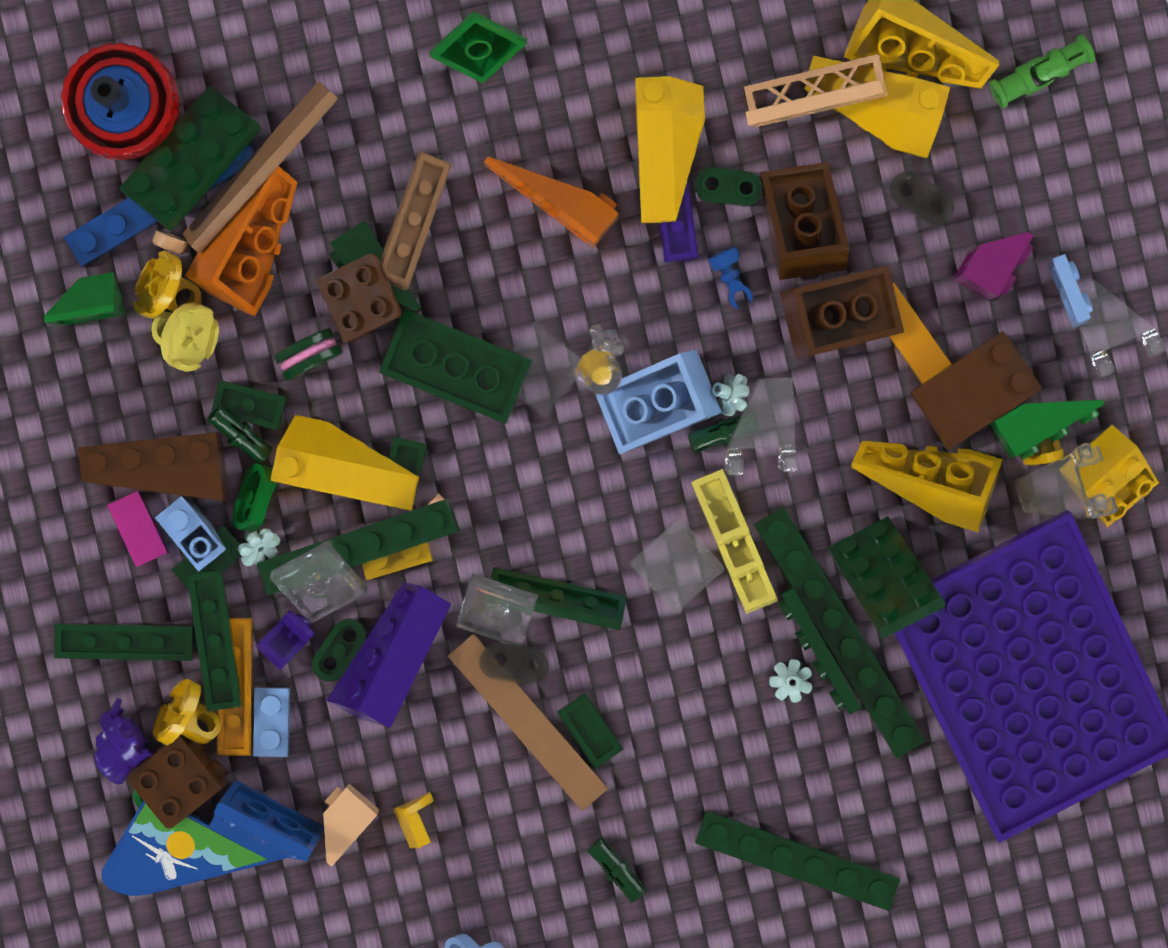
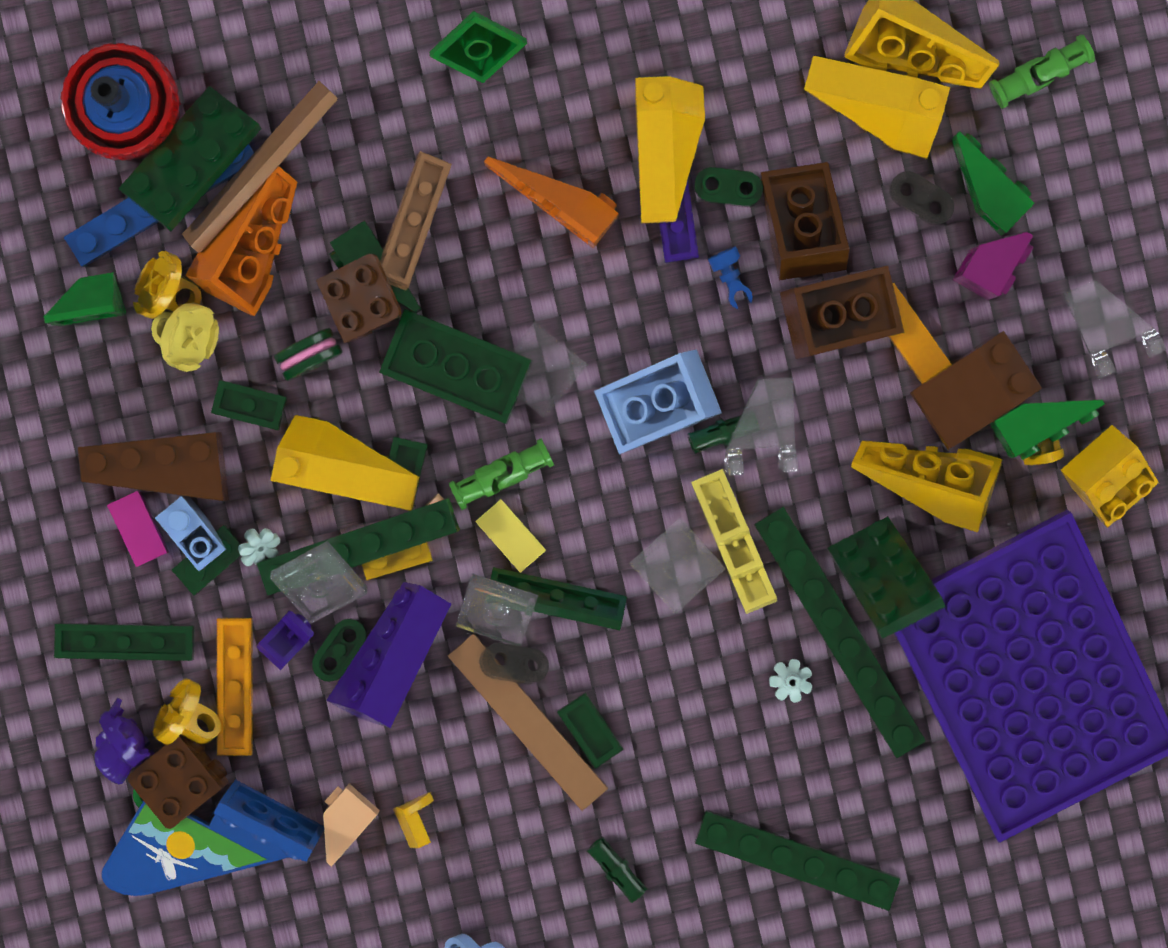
(170, 242): light nougat tile -> none
(214, 640): dark green plate -> none
(239, 434): dark green pin -> none
(253, 498): green plate -> none
(271, 721): light blue plate -> none
(495, 476): none -> bright green piece
(510, 535): none -> light yellow tile
(599, 366): clear piece -> none
(731, 394): light aqua plant -> none
(817, 103): light nougat fence -> none
(825, 664): dark green plate -> none
(991, 191): none -> green slope
(1061, 487): clear flag -> none
(1065, 277): light blue plate -> none

